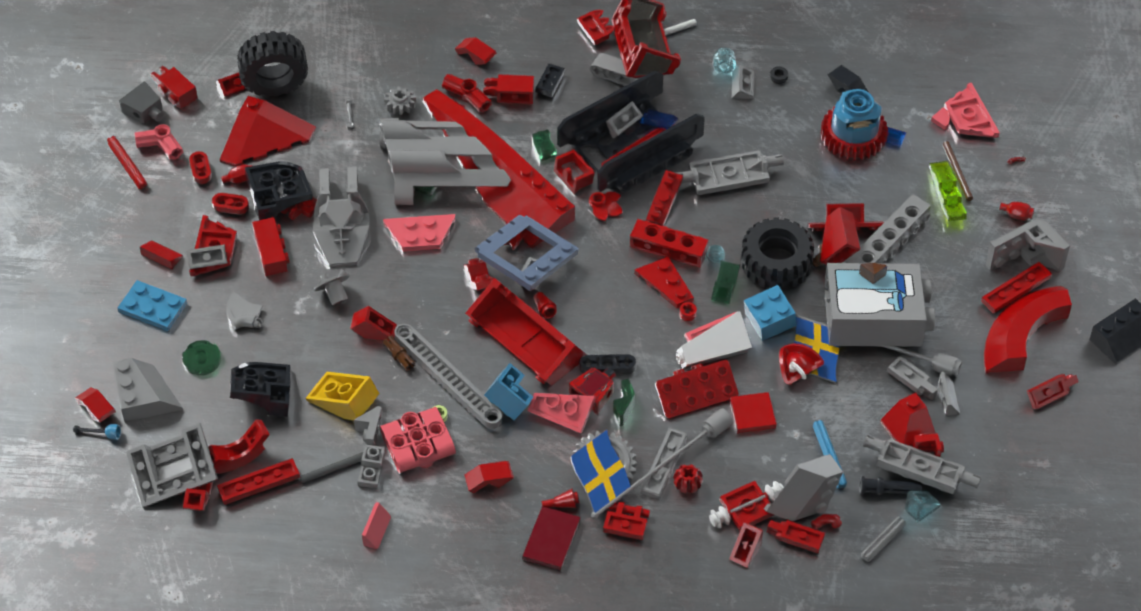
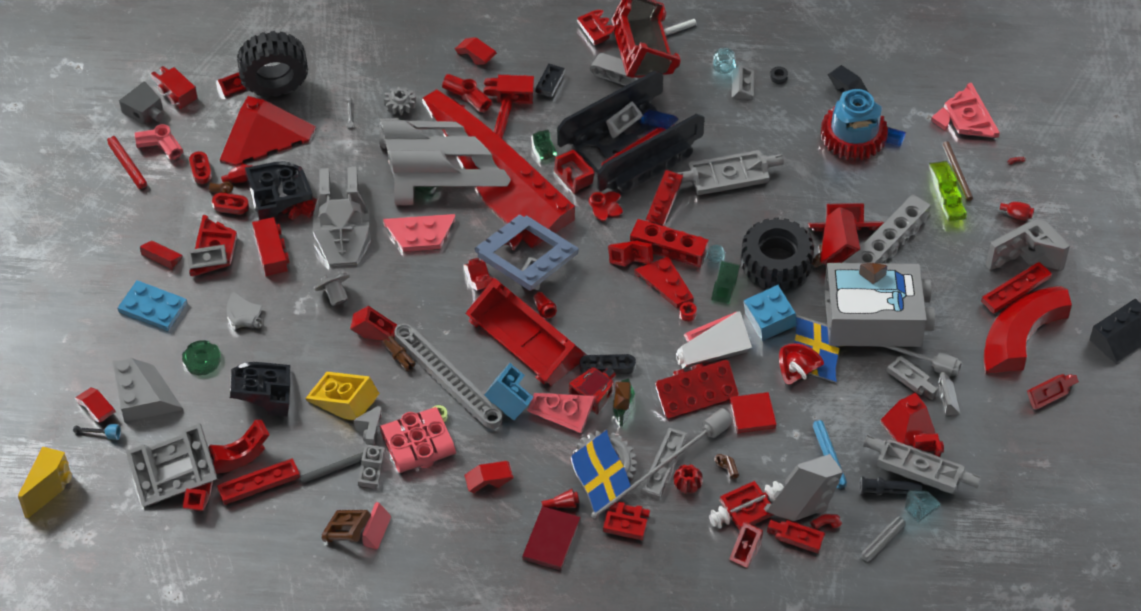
(44, 481): none -> yellow slope
(225, 187): none -> reddish brown arm
(346, 520): none -> reddish brown plate
(503, 117): none -> red axle
(622, 395): none -> reddish brown slope
(626, 252): none -> red slope
(727, 463): none -> reddish brown arm

